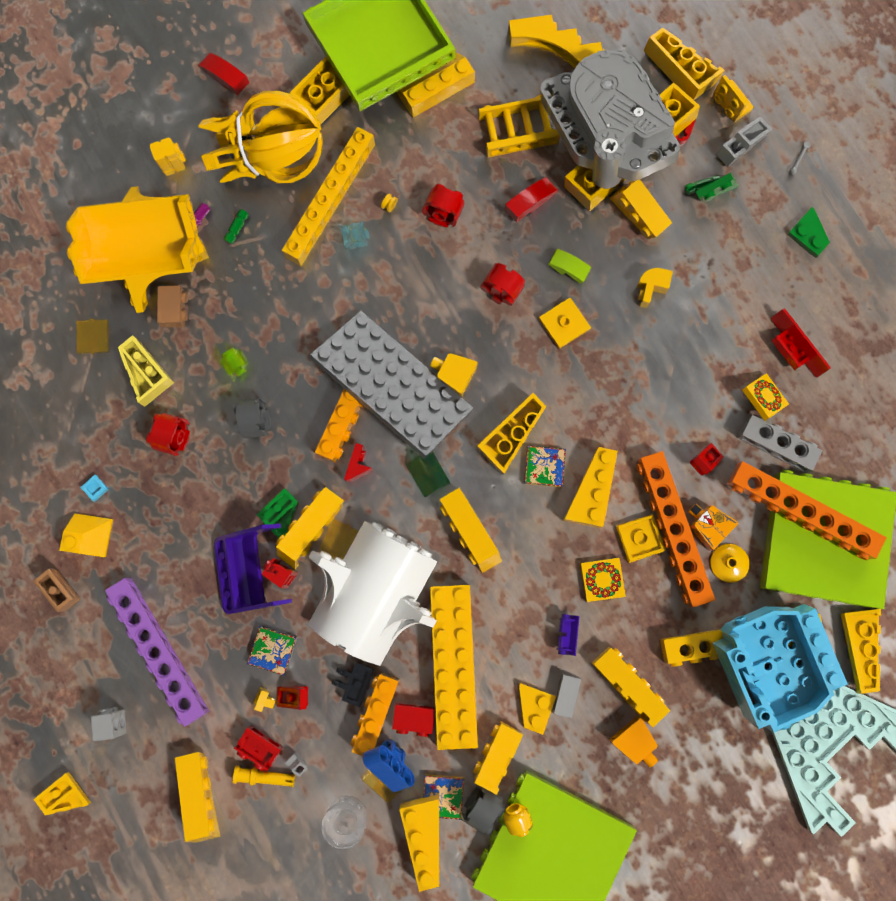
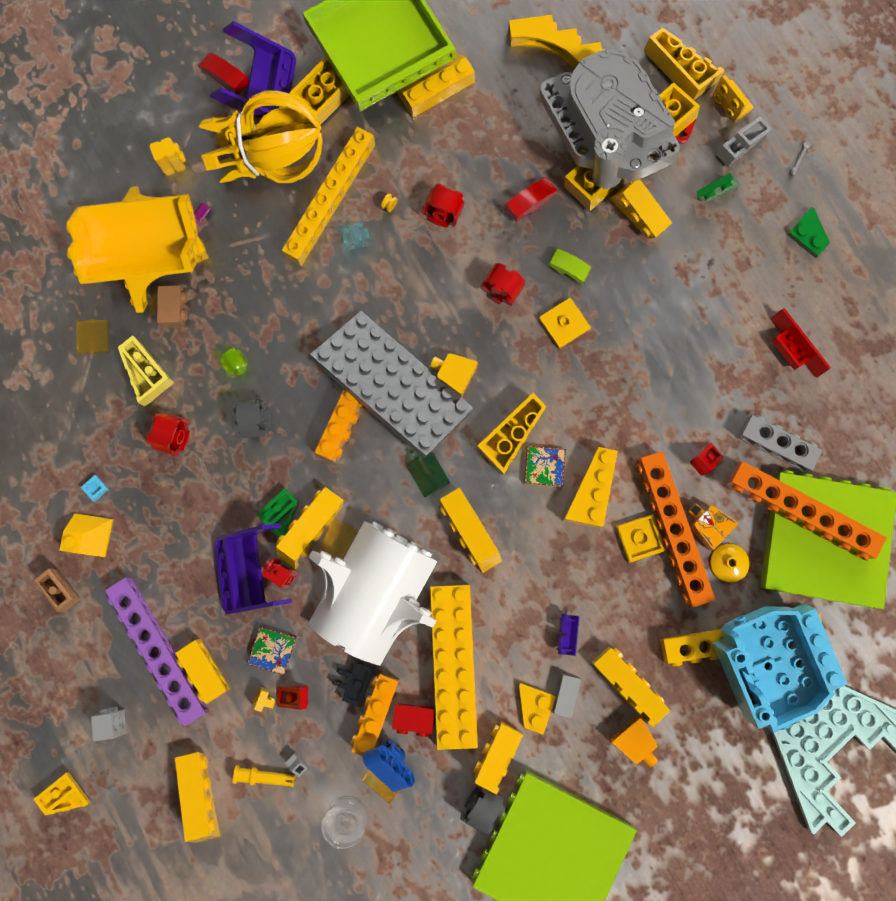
(202, 671): none -> yellow brick
(236, 226): green axle -> none
(258, 748): red hinge -> none
(270, 70): none -> dark purple windscreen
(355, 469): red slope -> none
(421, 829): yellow wedge -> none
(450, 794): tile -> none
(517, 143): yellow fence -> none
(518, 820): yellow head -> none
(602, 579): tile -> none
(653, 281): yellow brick -> none
(692, 187): green axle -> none
(765, 397): yellow tile -> none
(862, 640): yellow wing -> none

